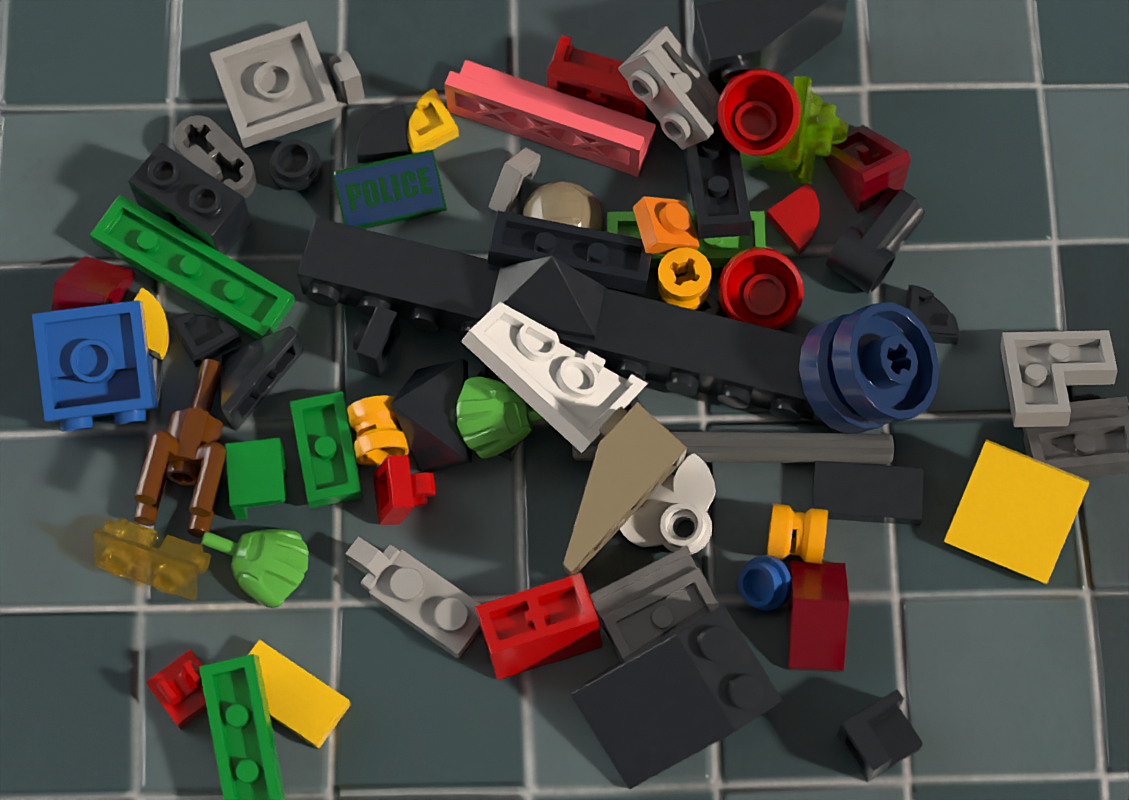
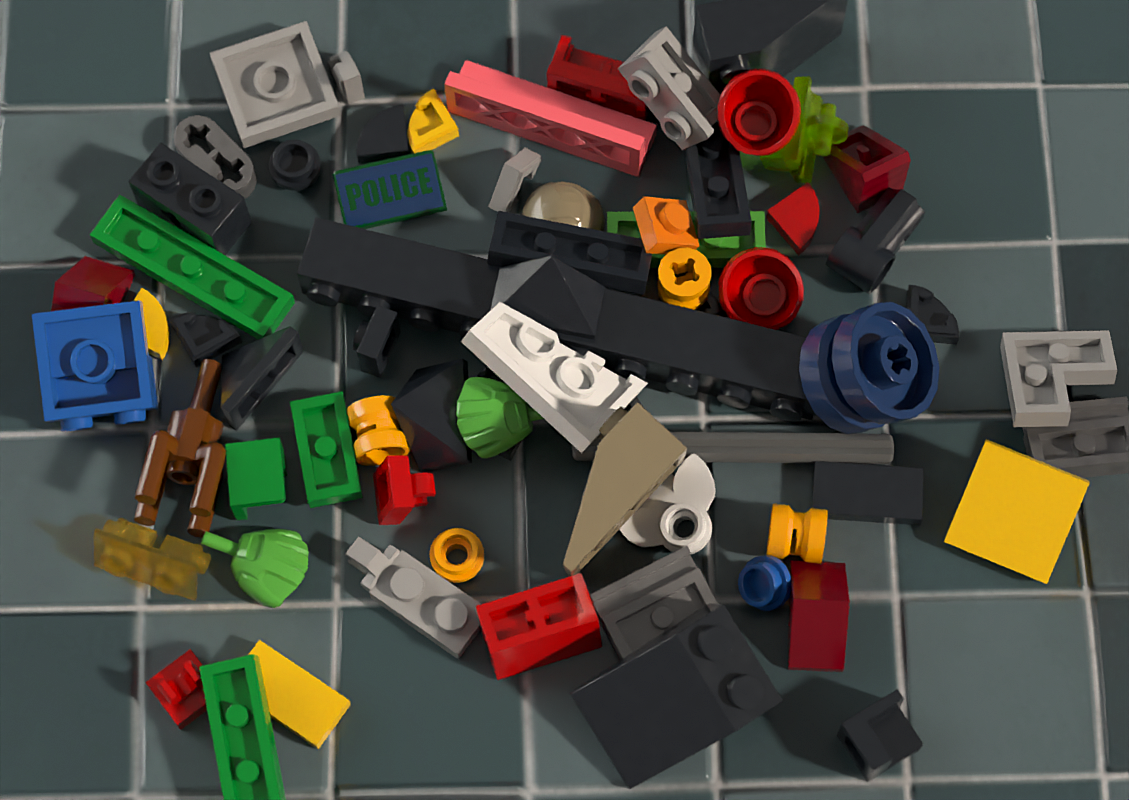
(456, 539): none -> light orange plate

